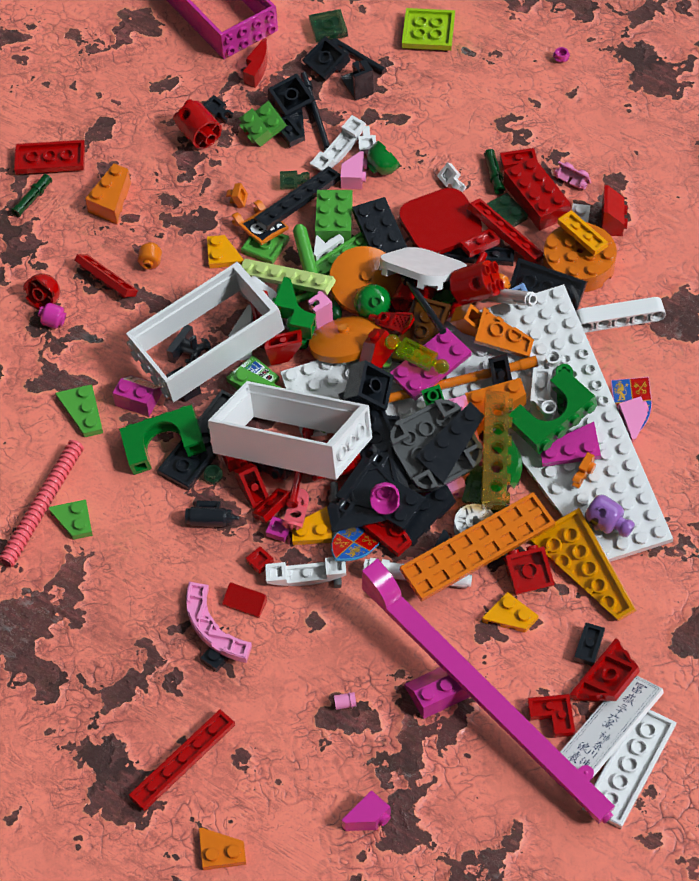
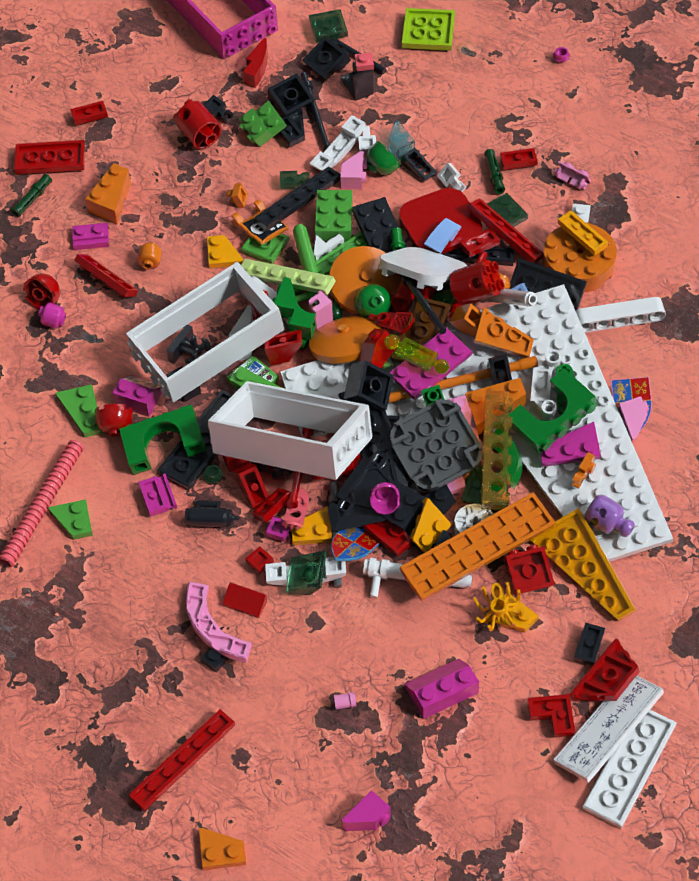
(89, 113): none -> red plate
(90, 236): none -> dark pink plate
(113, 418): none -> red cylinder
(157, 495): none -> dark pink plate
(306, 573): none -> clear green slope
(364, 61): none -> coral plate
(386, 593): dark pink piece -> none
(396, 236): none -> green pin
(400, 141): none -> clear light blue slope
(407, 163): none -> black slope
(429, 526): none -> light orange wing
(442, 235): none -> light blue slope
(447, 446): black wing -> none
(498, 605): none -> light orange animal
(536, 193): red brick -> none
(613, 212): red slope -> none

